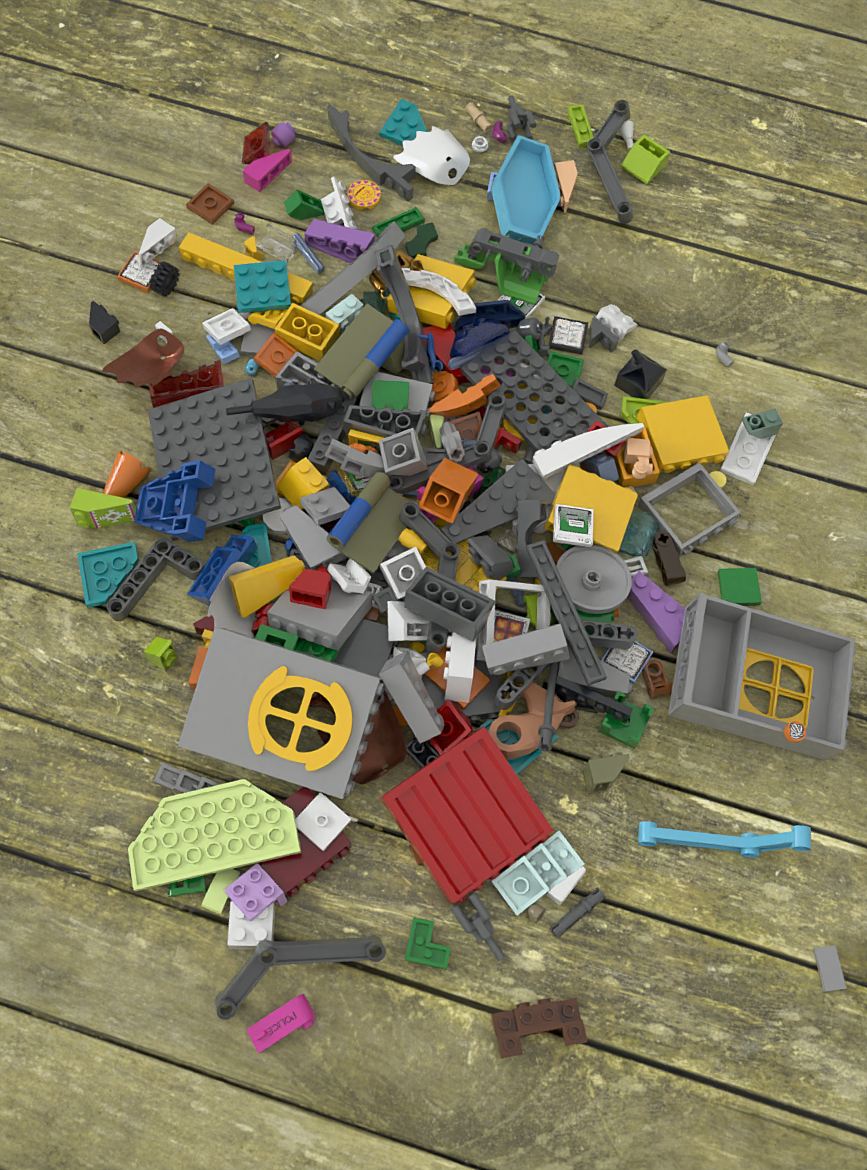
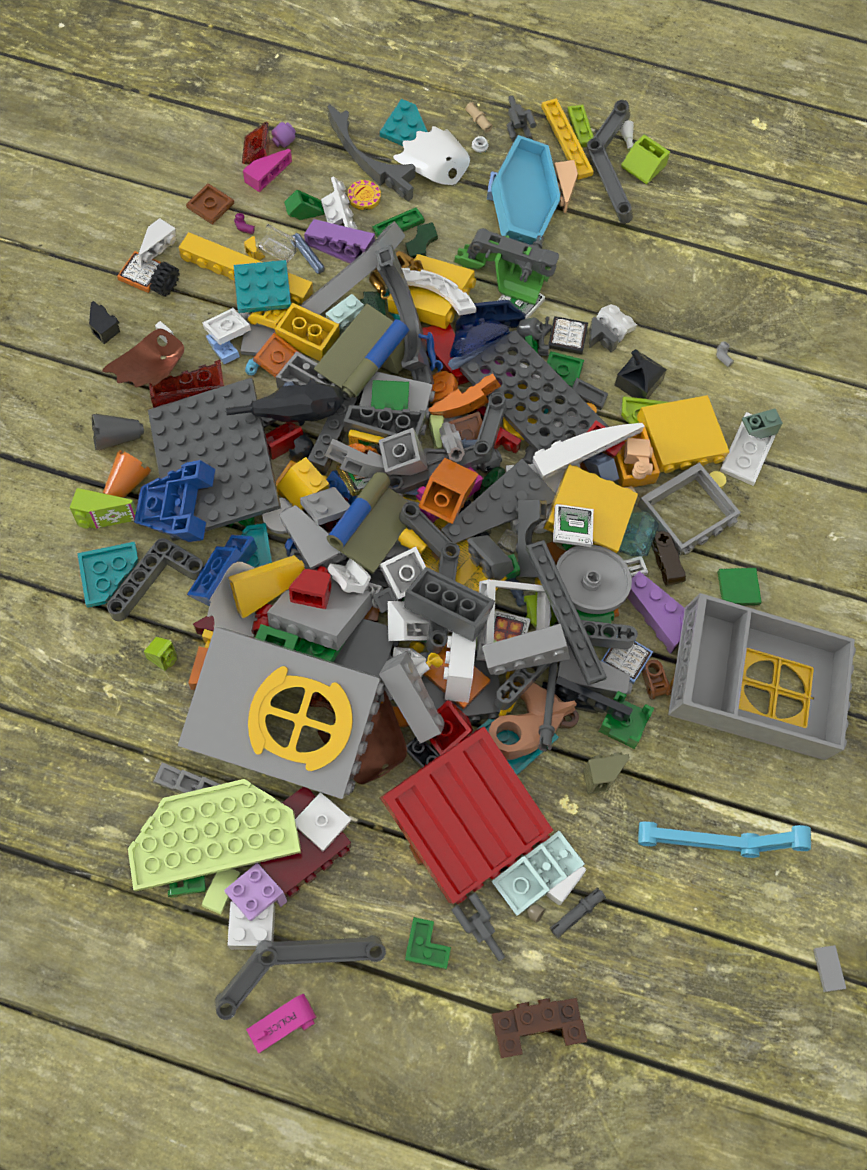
(114, 430): none -> dark grey cone
(498, 134): magenta arm -> none
(567, 137): none -> yellow plate
(795, 732): tile -> none

